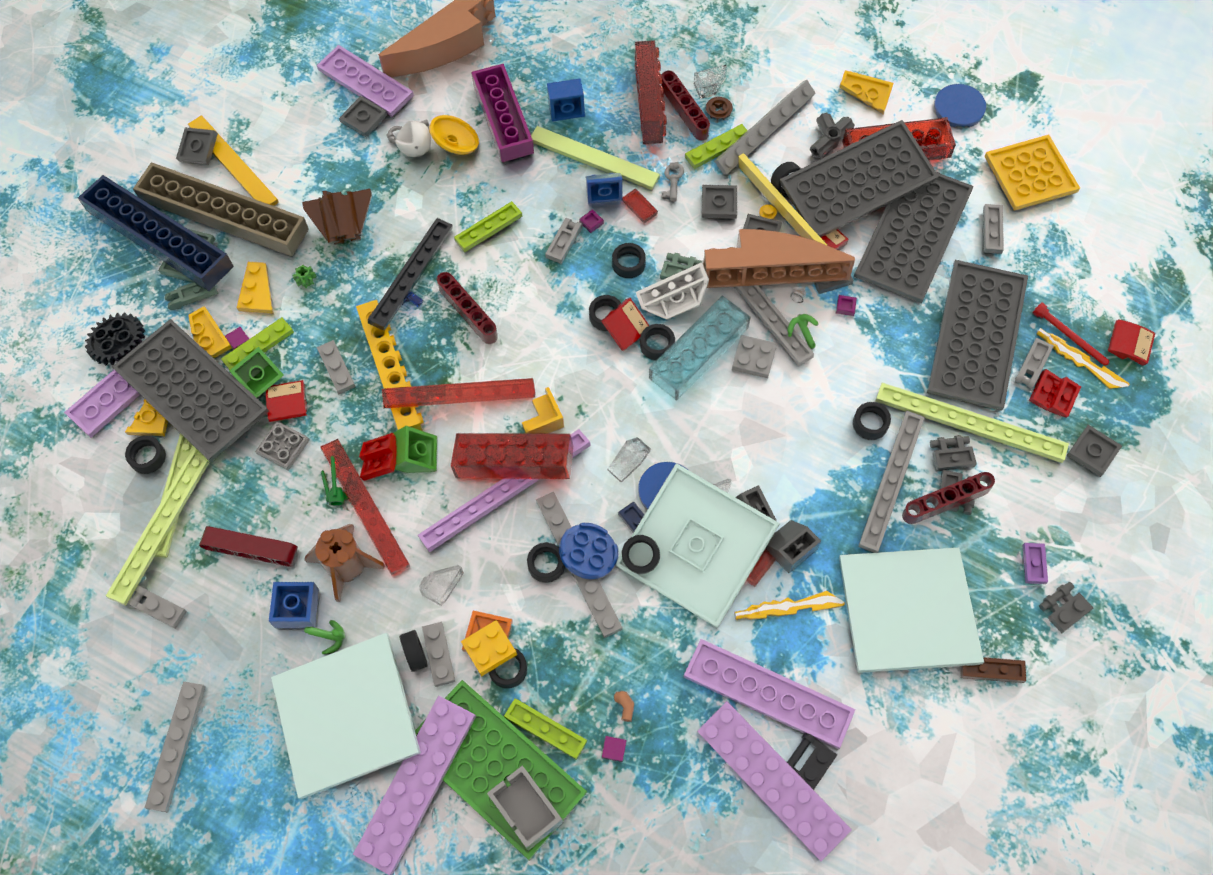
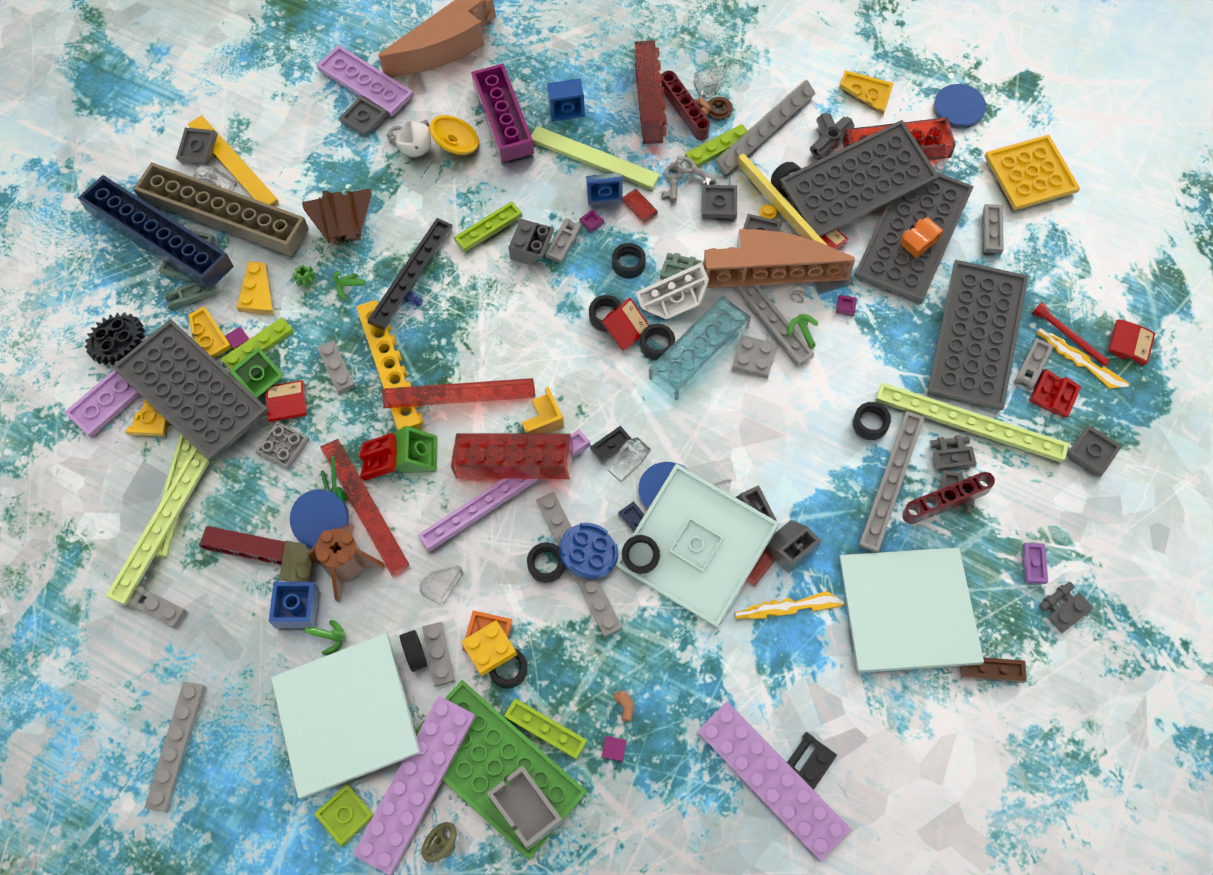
(137, 444): black tyre -> none
(215, 177): none -> clear slope
(295, 563): none -> olive slope
(315, 513): none -> blue tile
(344, 815): none -> lime tile
(349, 280): none -> bright green piece
(442, 845): none -> olive piece
(465, 300): dark red beam -> none
(529, 241): none -> dark grey slope
(610, 444): none -> black plate
(694, 169): none -> light grey piece
(704, 106): none -> nougat arm
(769, 693): lavender plate -> none
(921, 236): none -> orange brick

